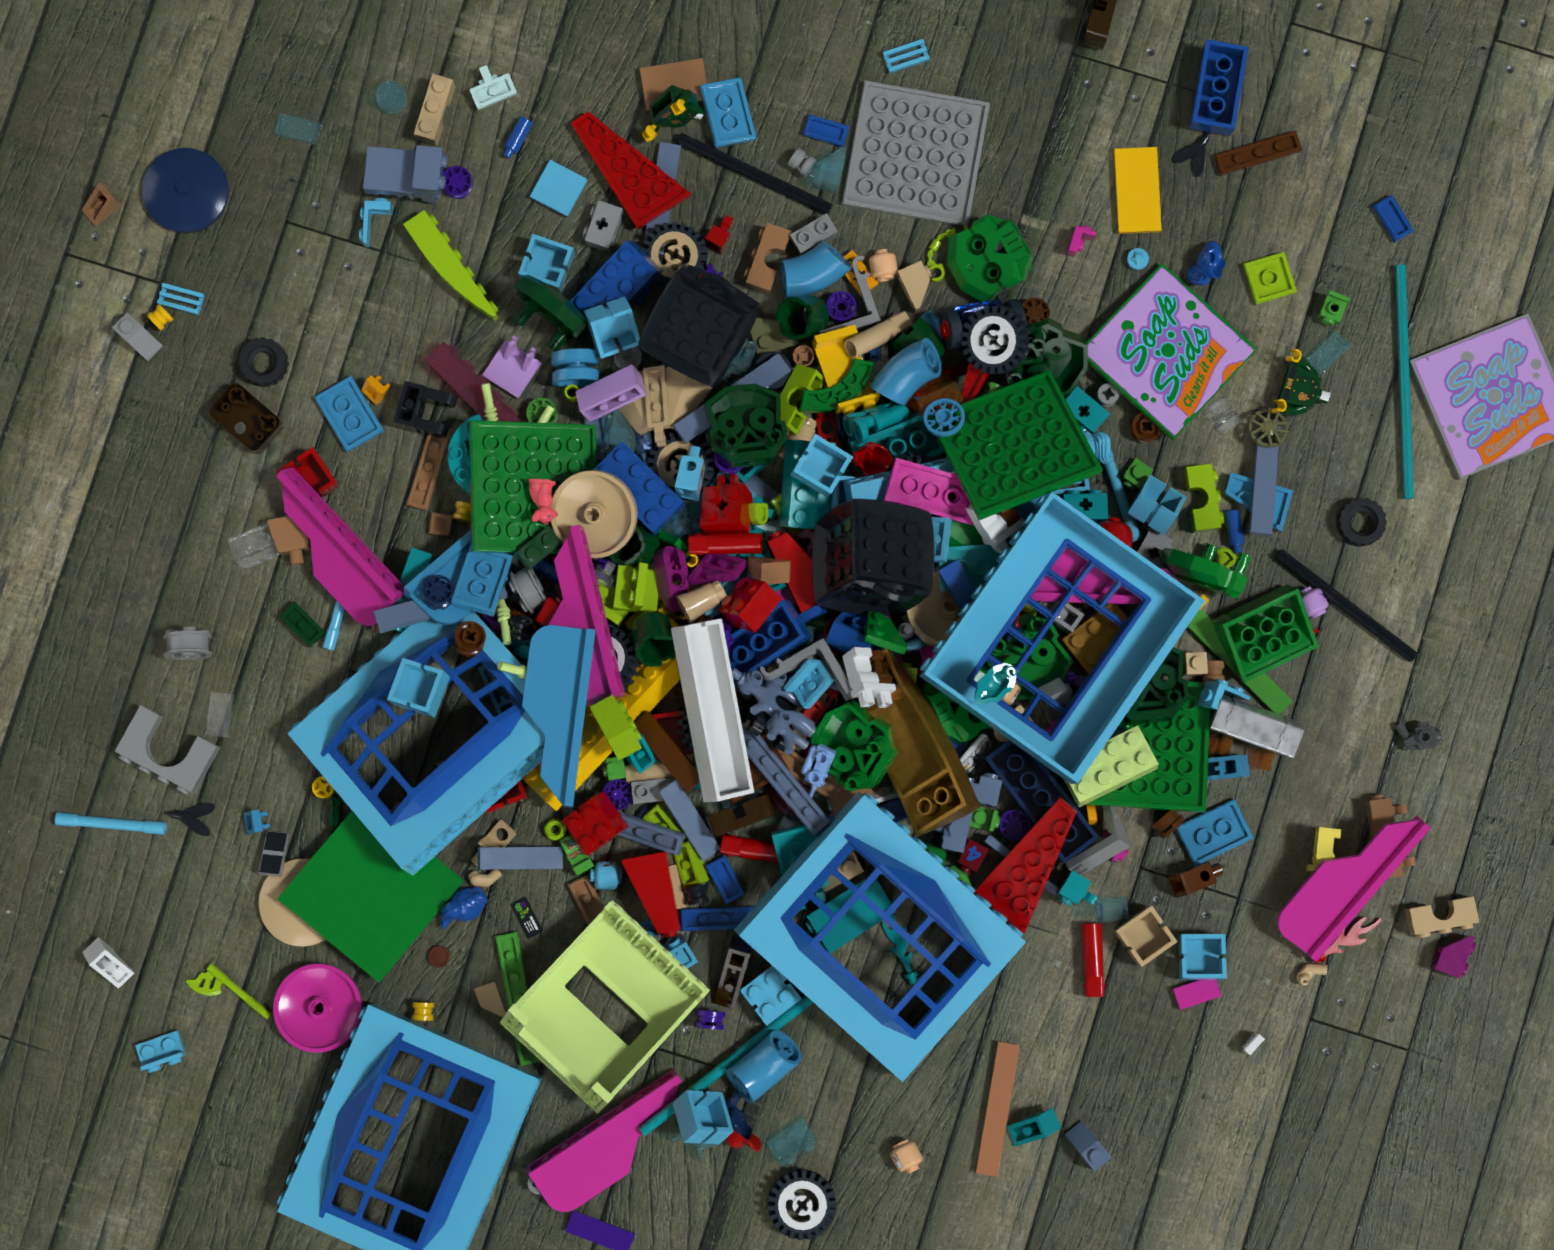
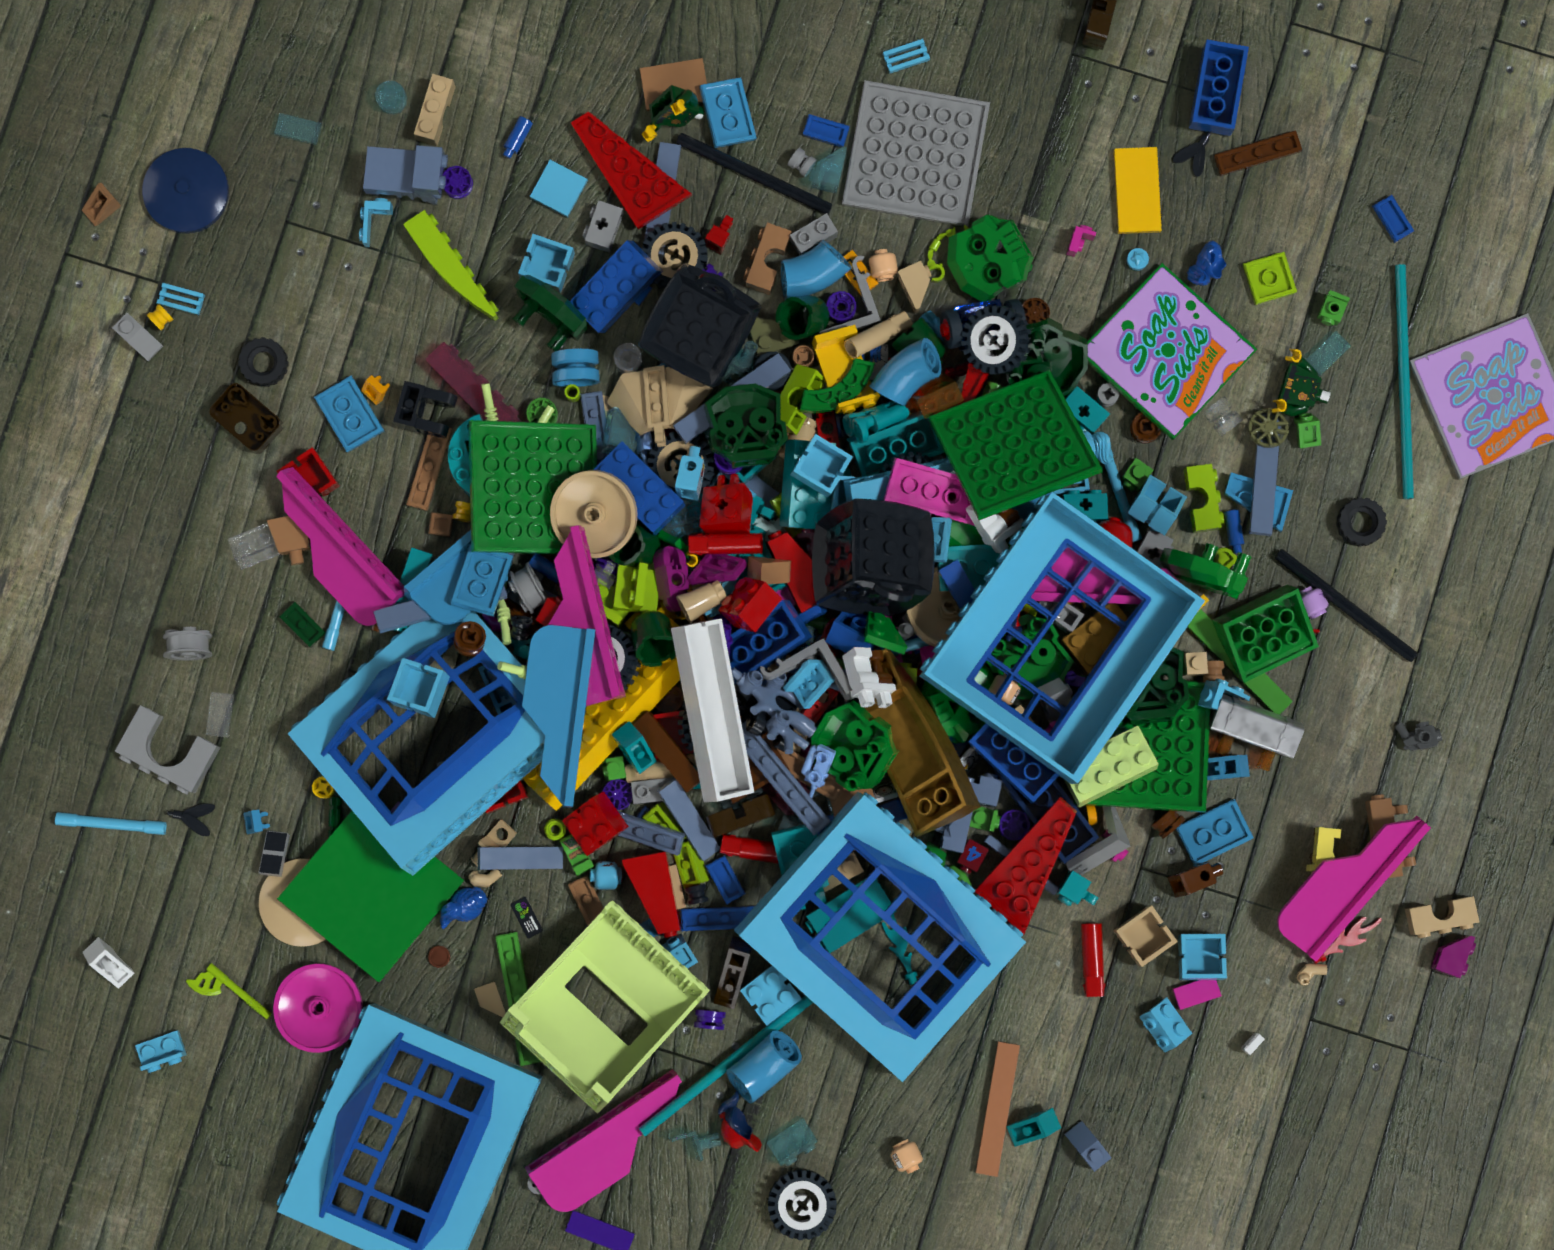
(423, 1011): yellow wheel -> none
(437, 593): dark blue wheel -> none
(492, 89): light aqua hinge -> none
(512, 368): lavender plate -> none
(538, 547): dark green plate -> none
(542, 496): coral animal -> none
(610, 393): lavender brick -> none
(612, 322): medium azure piece -> none
(617, 726): lime brick -> none
(702, 1117): medium azure piece -> none
(758, 513): lime tile -> none
(872, 459): red hair -> none
(944, 417): dark azure wheel -> none
(995, 684): teal arm -> none
(1013, 763): none -> blue brick
(1112, 909): clear light blue tile -> none
(1165, 1025): none -> medium azure bracket
(1308, 430): none -> bright green bracket

